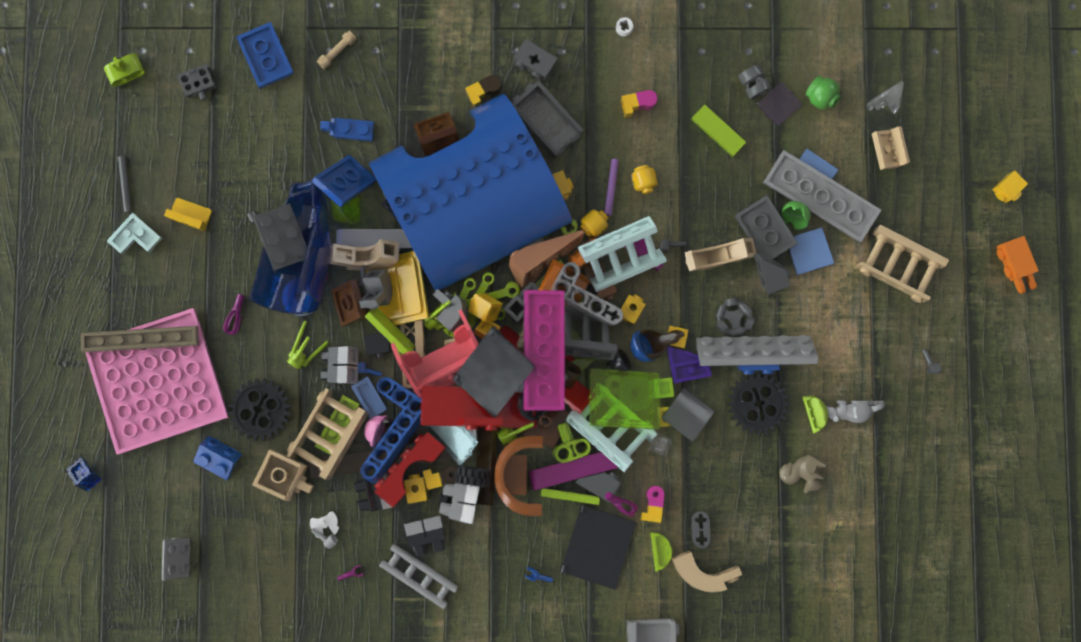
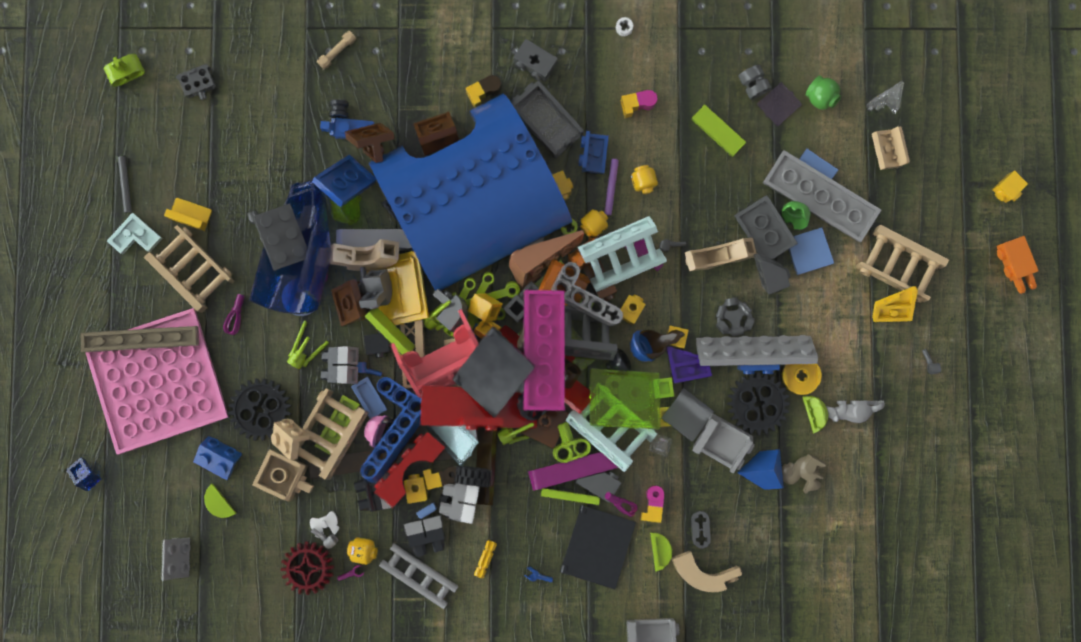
(171, 274): none -> tan fence
(217, 504): none -> lime tile
(265, 55): blue plate -> none
(287, 436): none -> tan bracket
(290, 569): none -> dark red gear
(339, 109): none -> black wheel
(362, 551): none -> yellow head
(370, 139): none -> reddish brown bracket
(427, 510): none -> medium blue tile
(485, 559): none -> yellow axle
(512, 475): dark orange piece -> none
(594, 153): none -> blue bracket
(724, 443): none -> light grey panel
(764, 470): none -> blue slope
(809, 383): none -> yellow plate
(896, 306): none -> yellow wing

